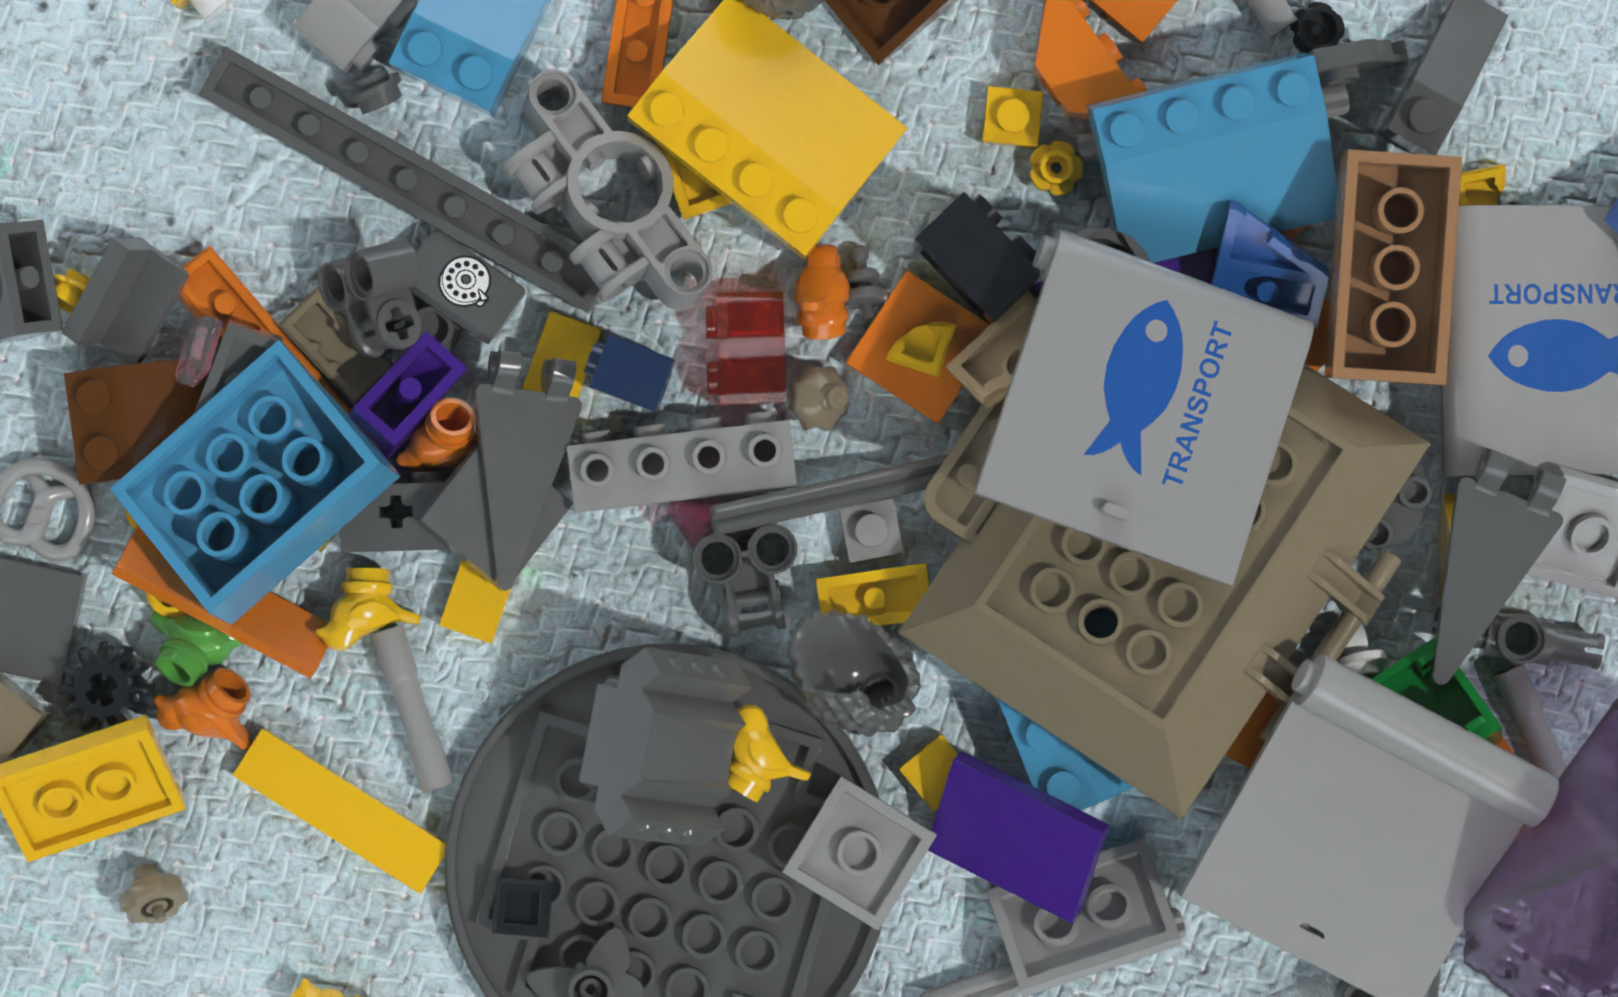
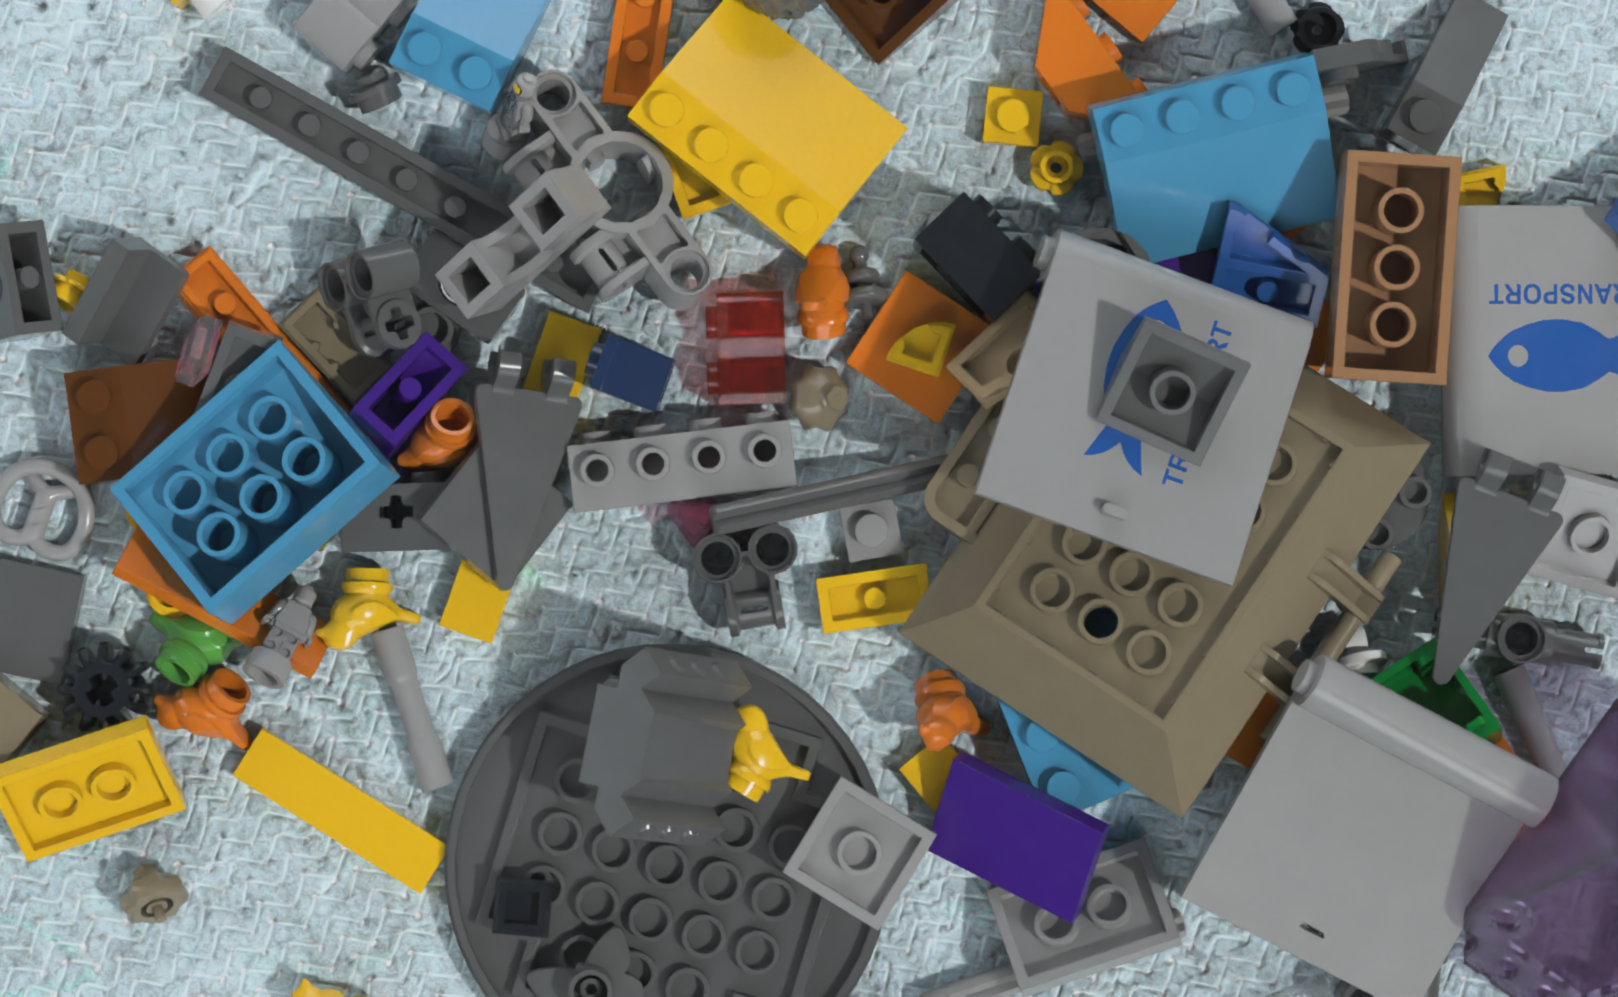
(289, 625): none -> light grey piece
(510, 129): none -> light grey piece
(544, 225): none -> light grey arch
(852, 672): dark grey piece -> none
(945, 710): none -> orange animal
(1171, 390): none -> dark grey slope

